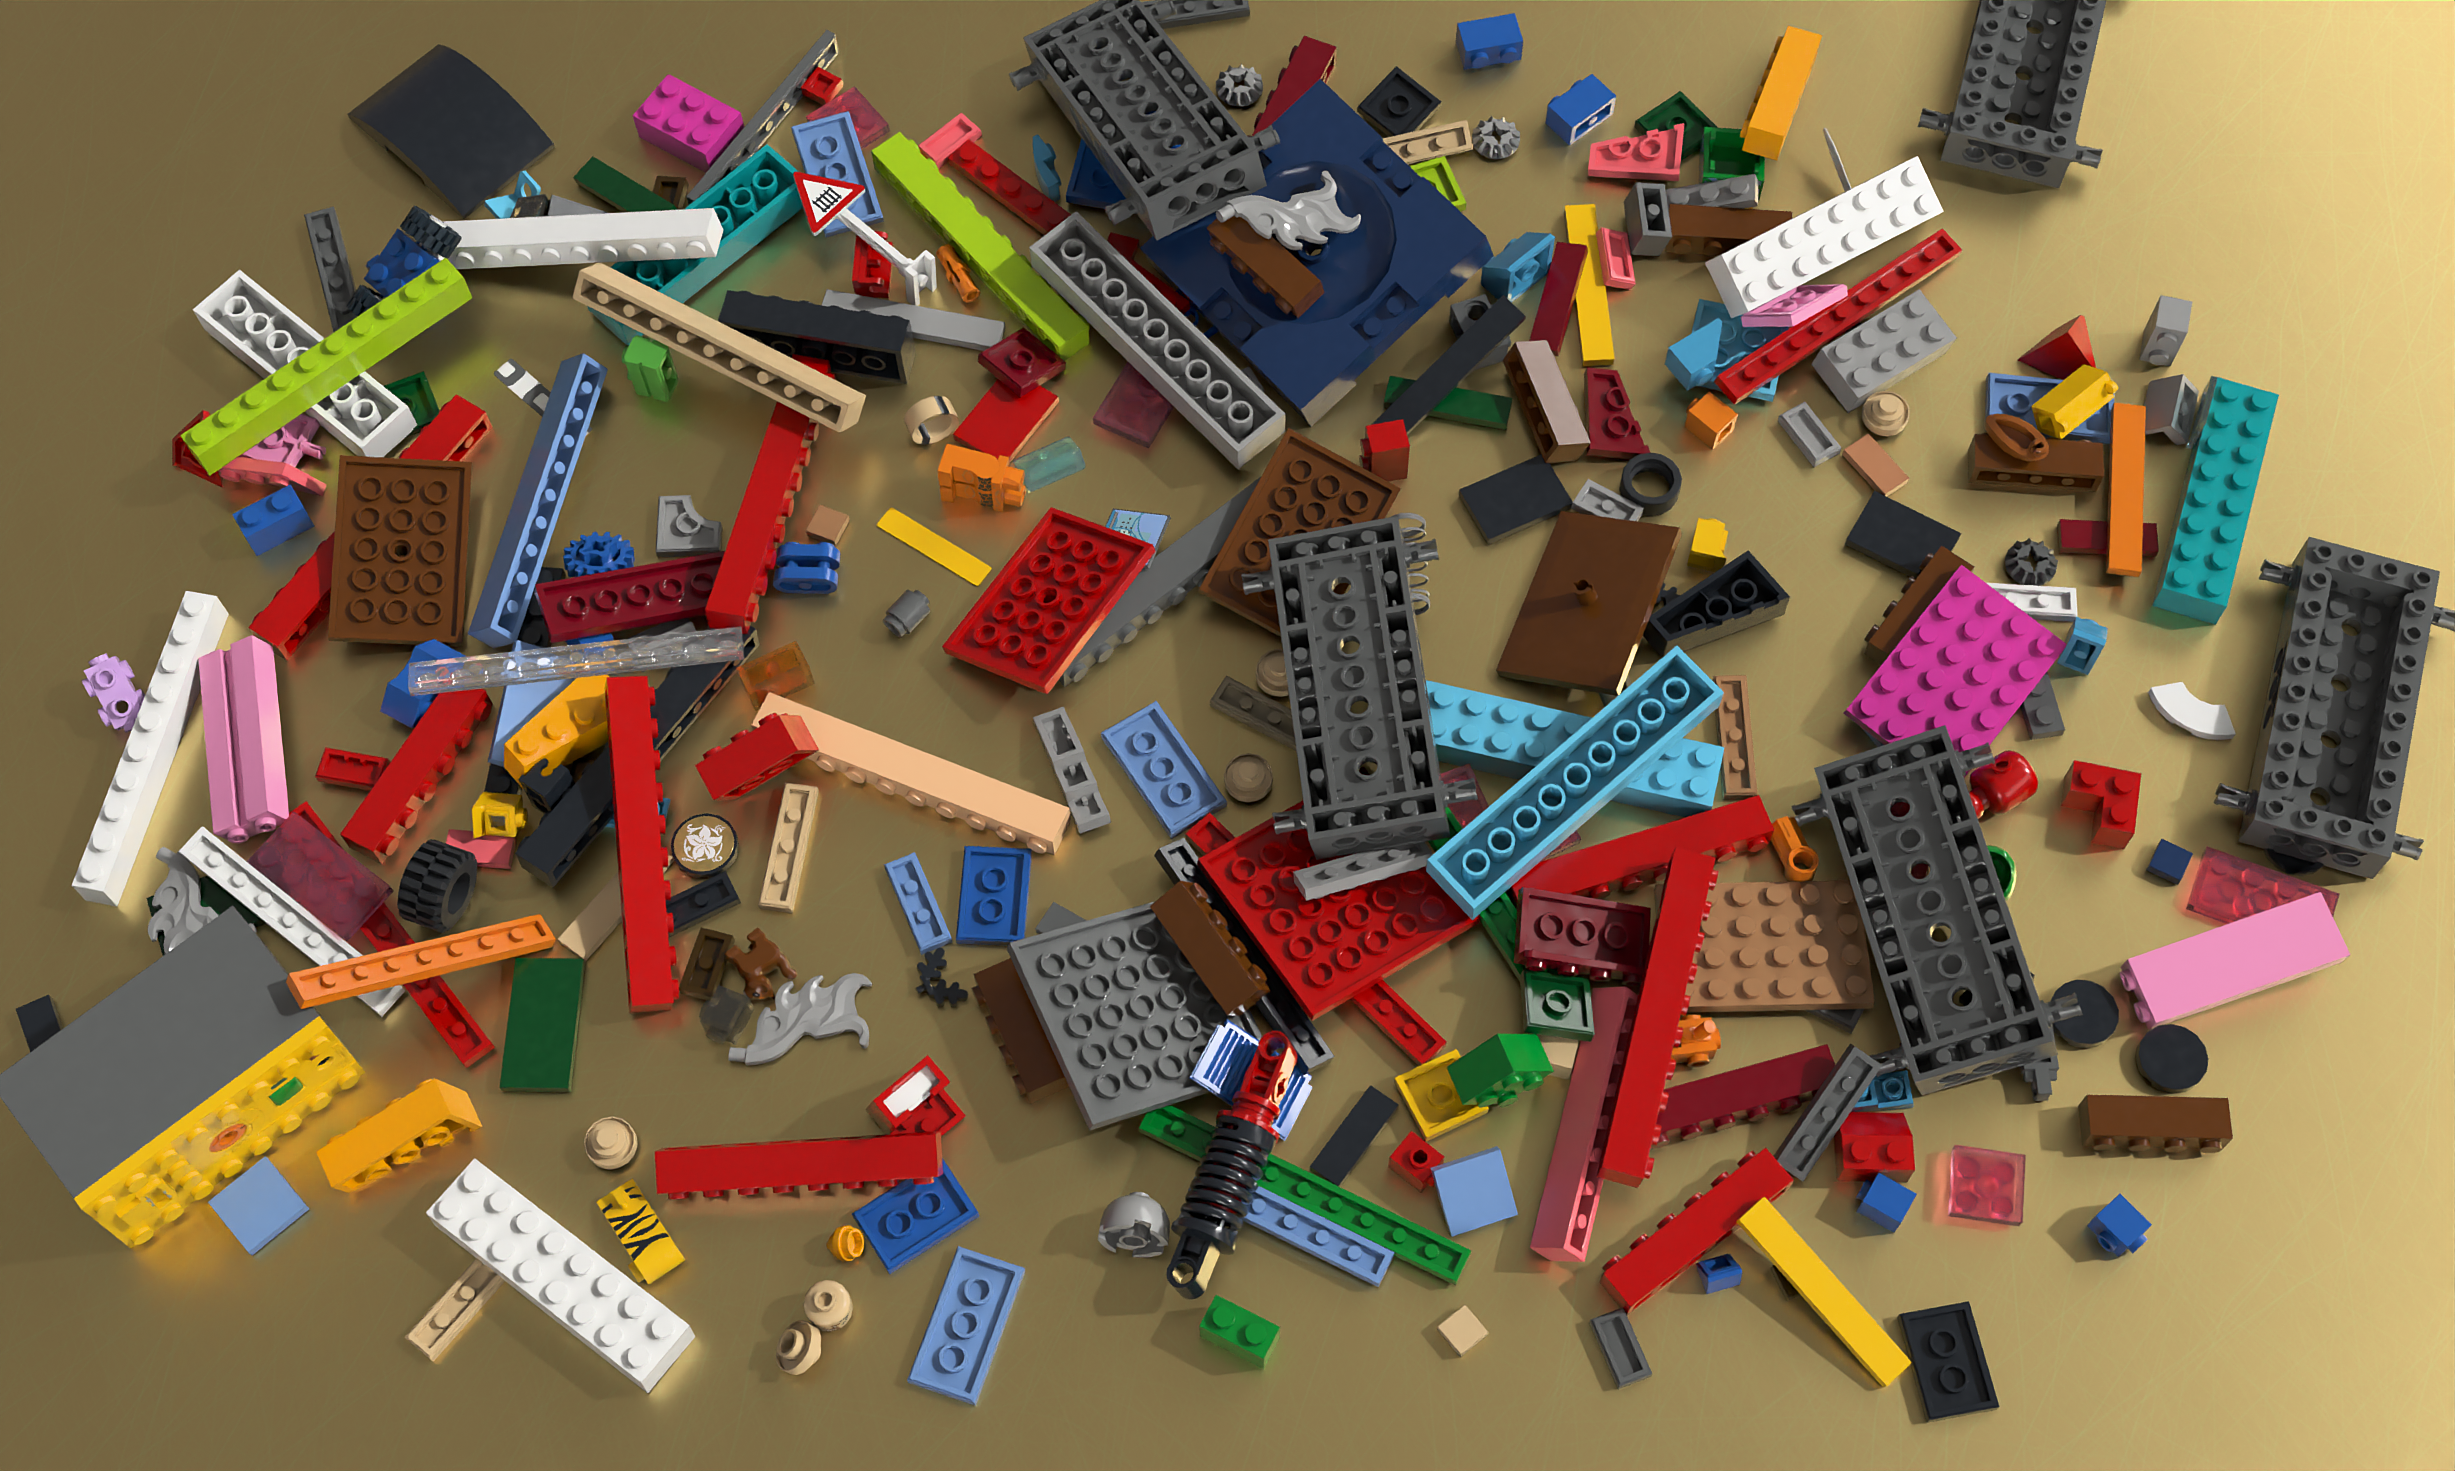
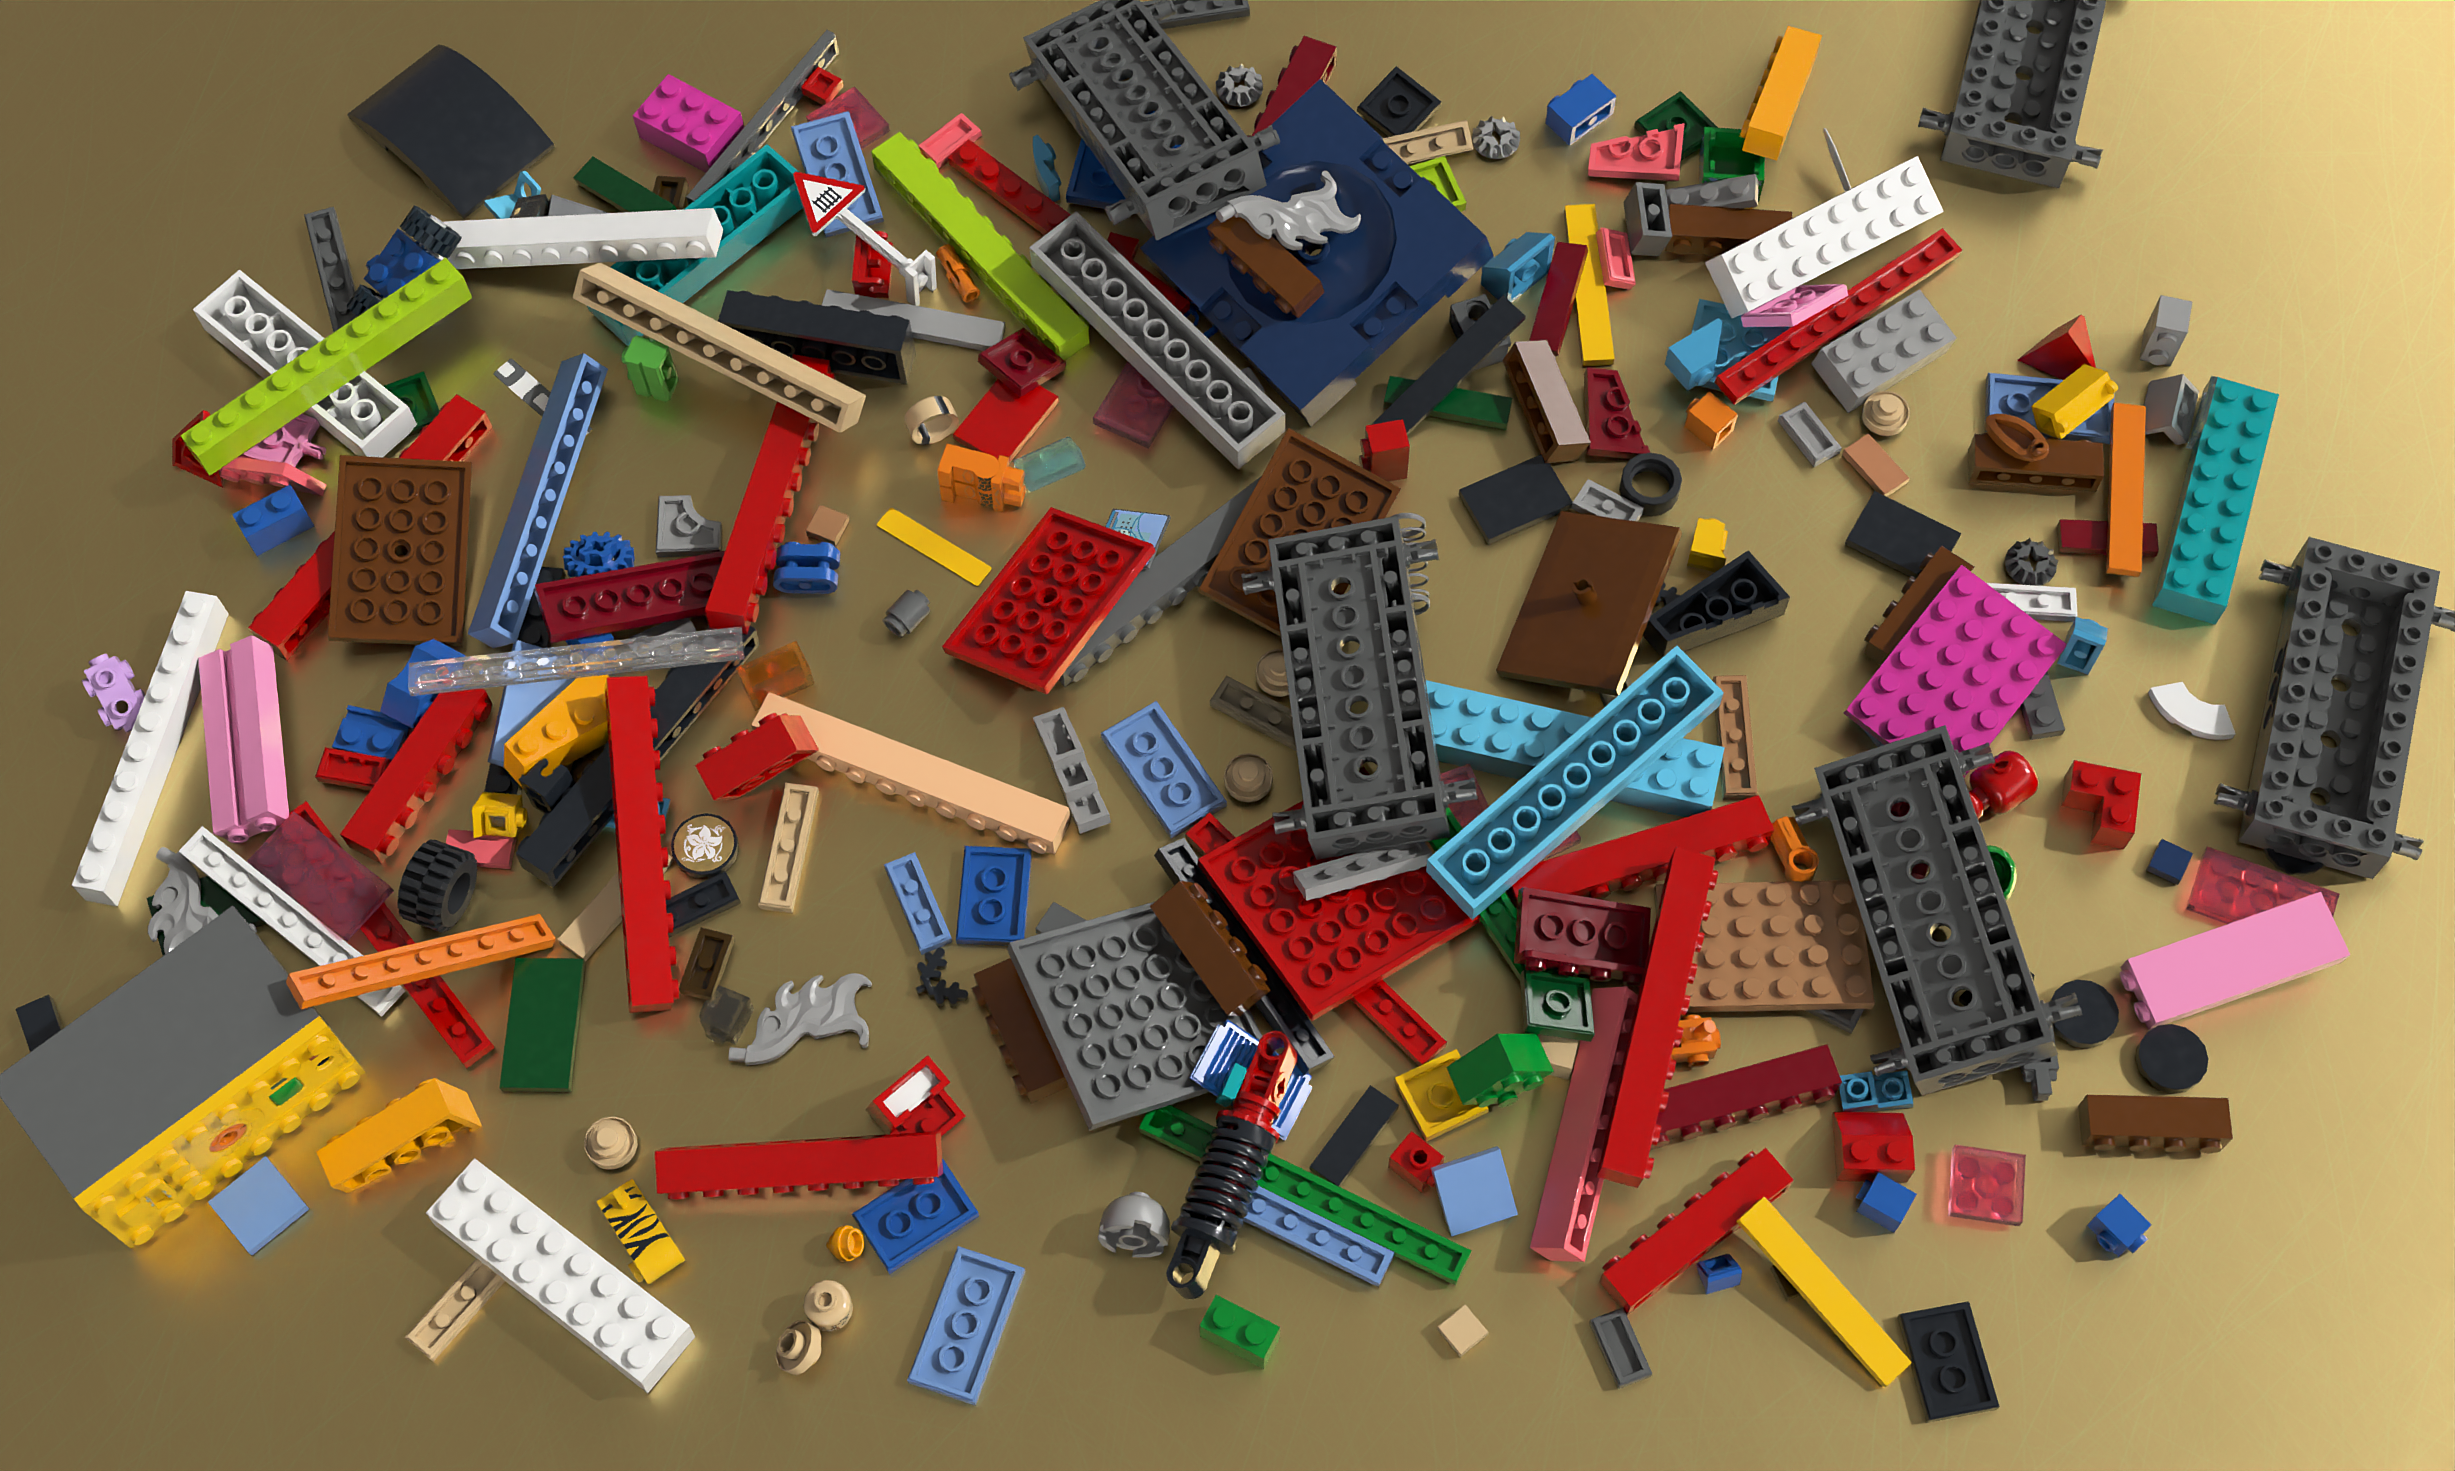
(370, 733): none -> blue plate
(757, 963): reddish brown animal -> none
(1231, 1085): none -> teal tile
(1489, 41): blue brick -> none
(1827, 1112): dark grey plate -> none

